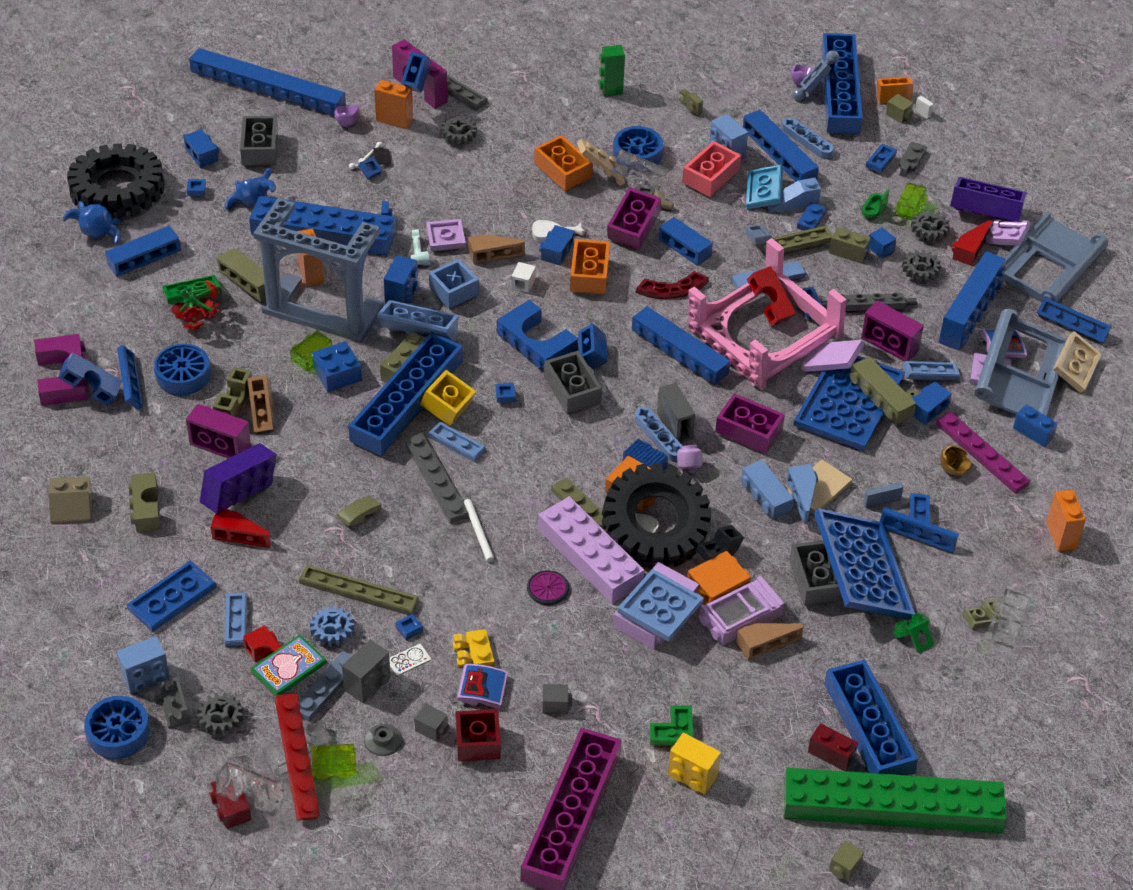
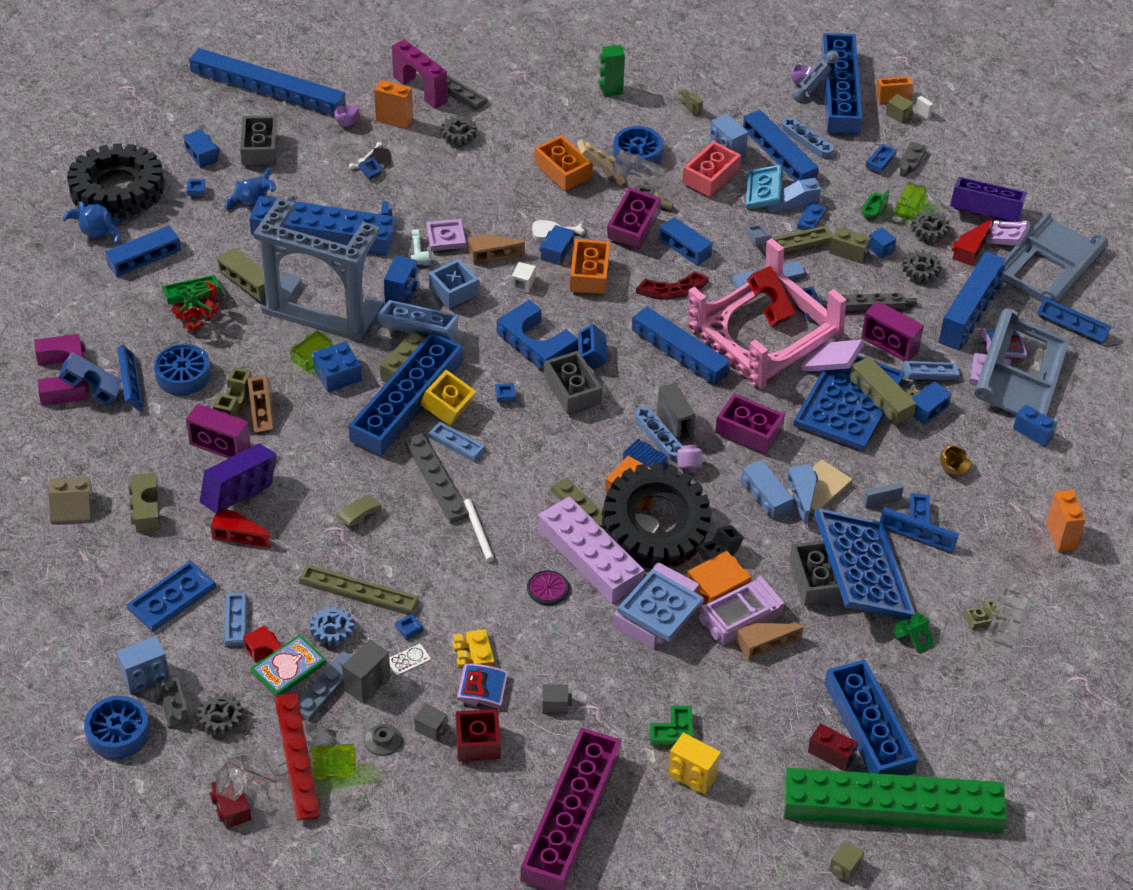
(310, 266): orange brick -> none
(416, 71): blue brick -> none
(983, 452): magenta plate -> none
(1077, 362): tan plate -> none

